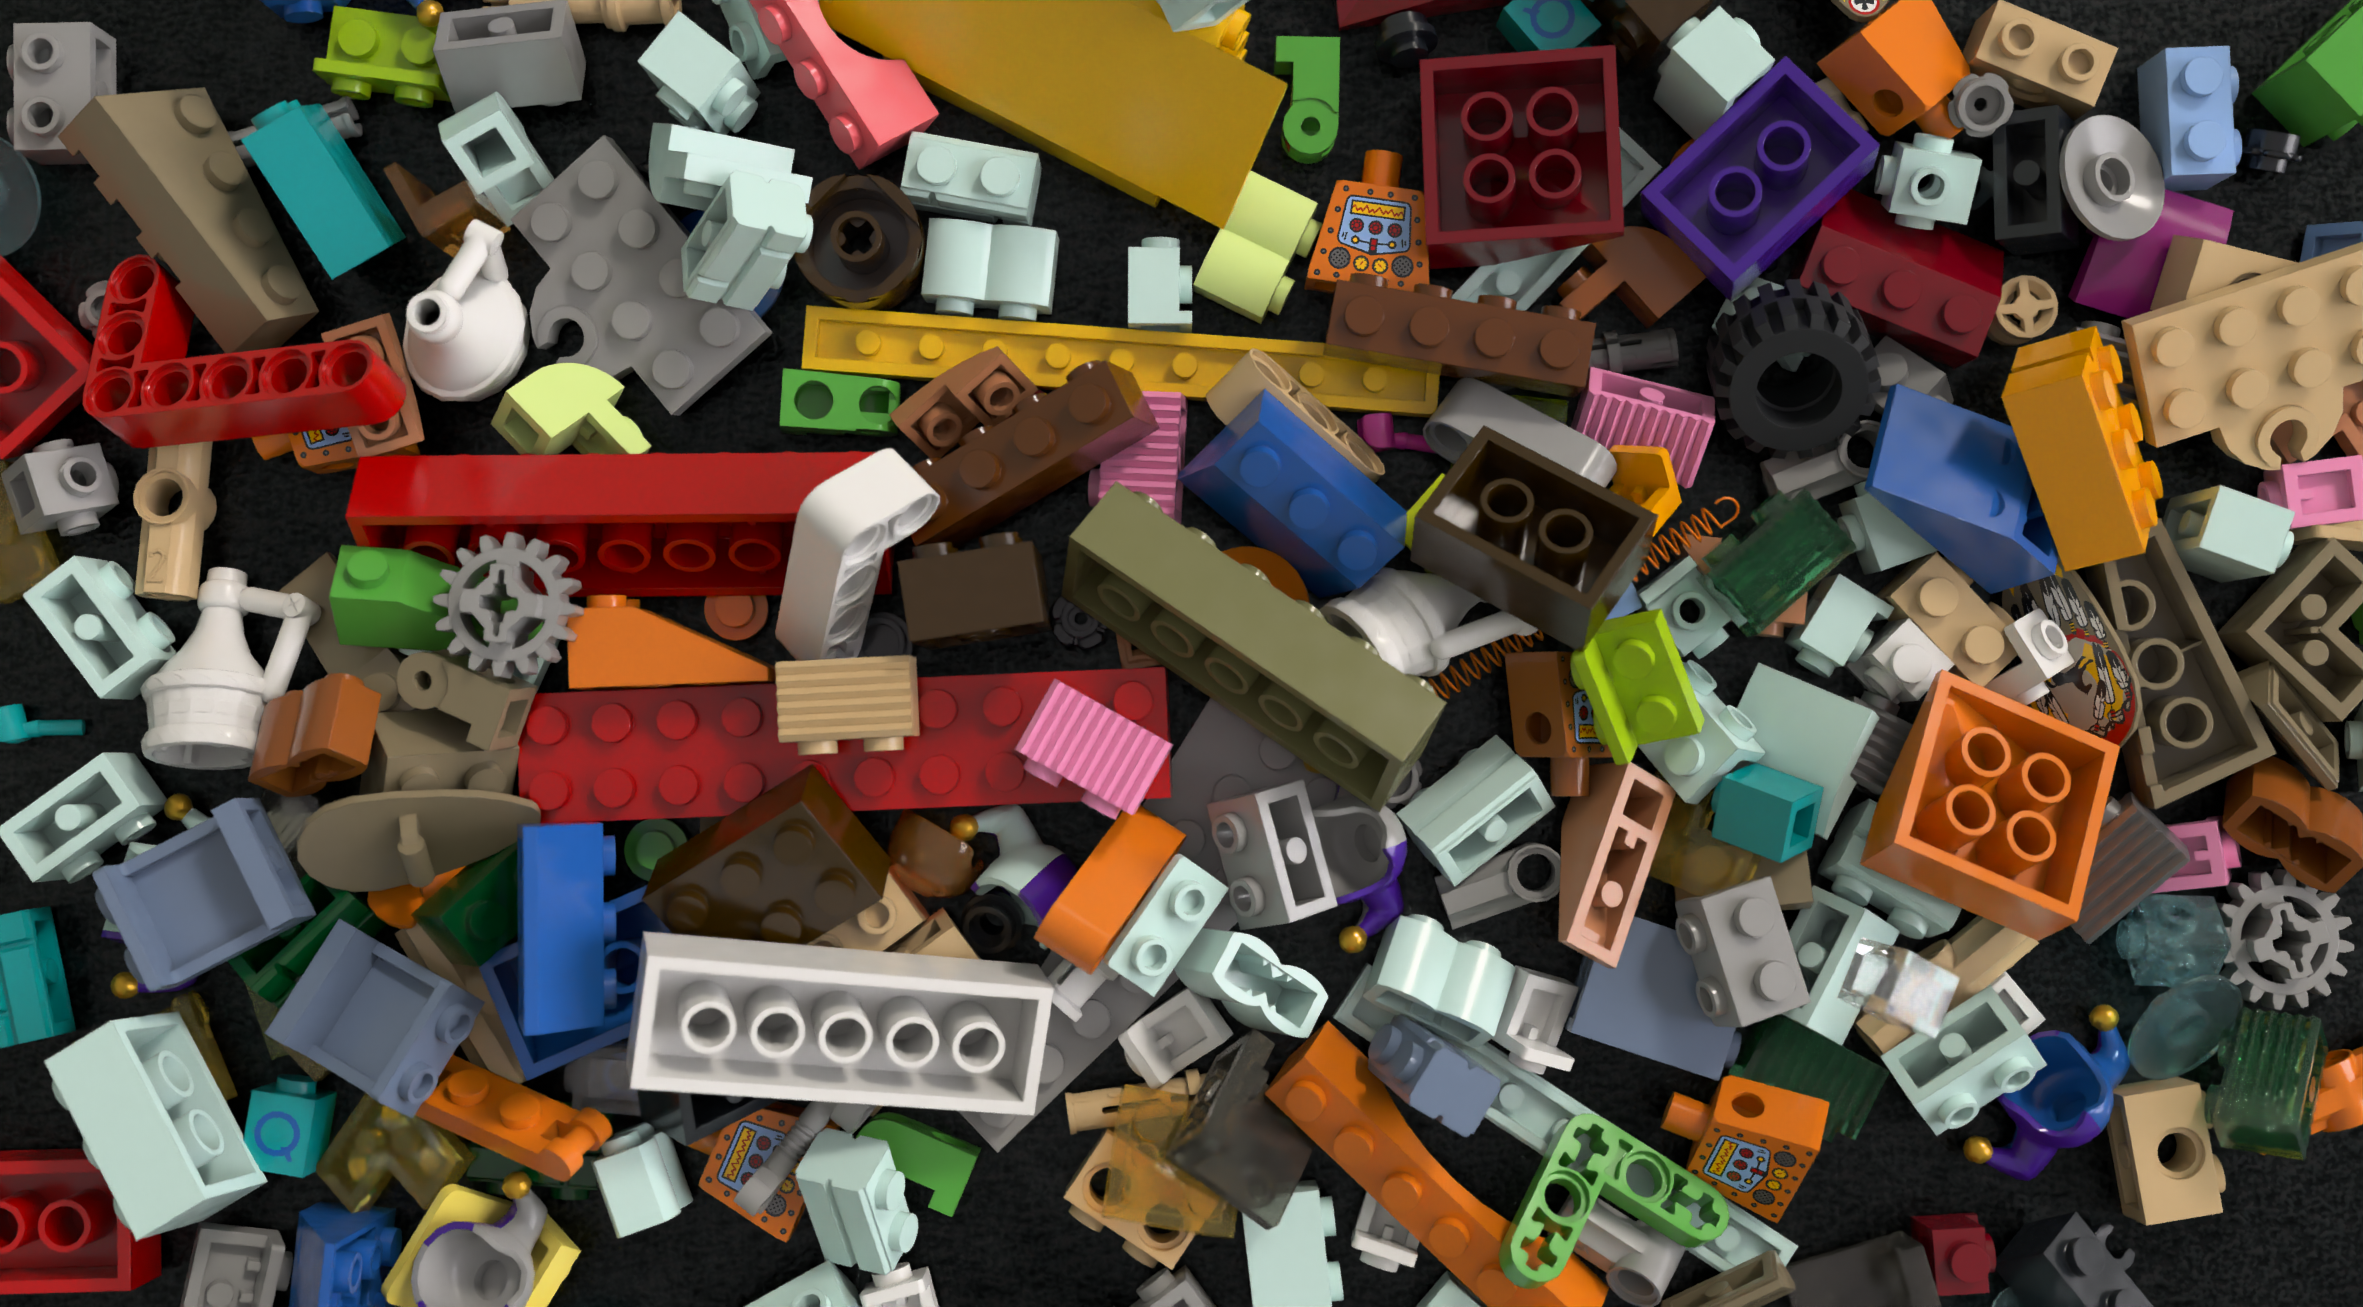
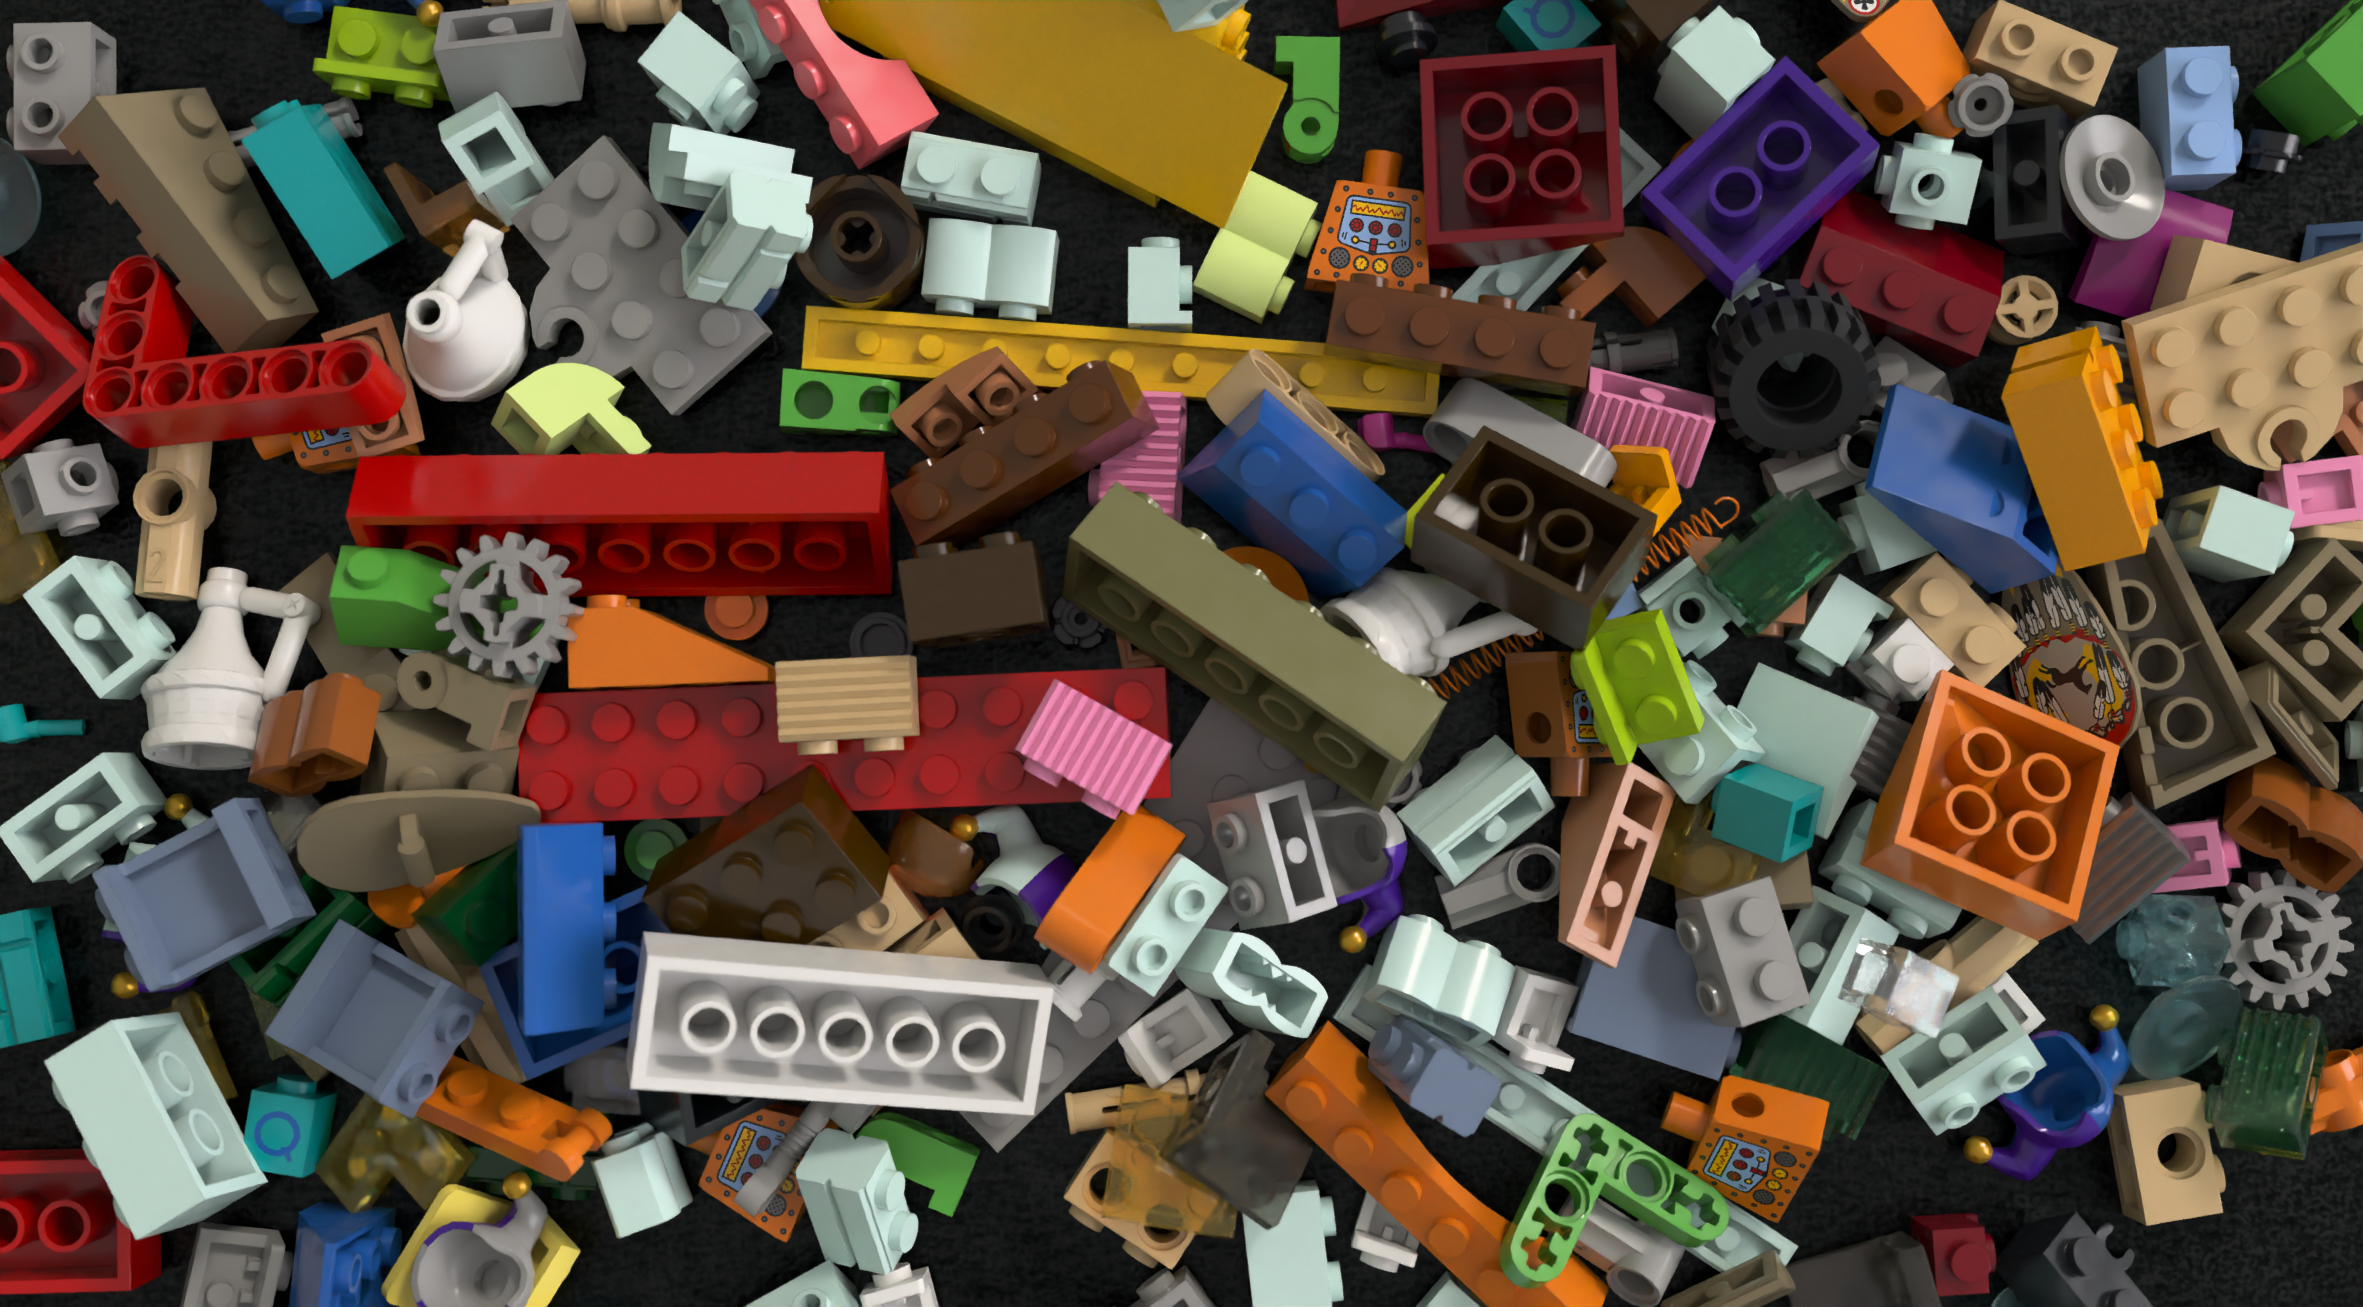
(840, 553): white beam -> none
(2043, 654): white bracket -> none

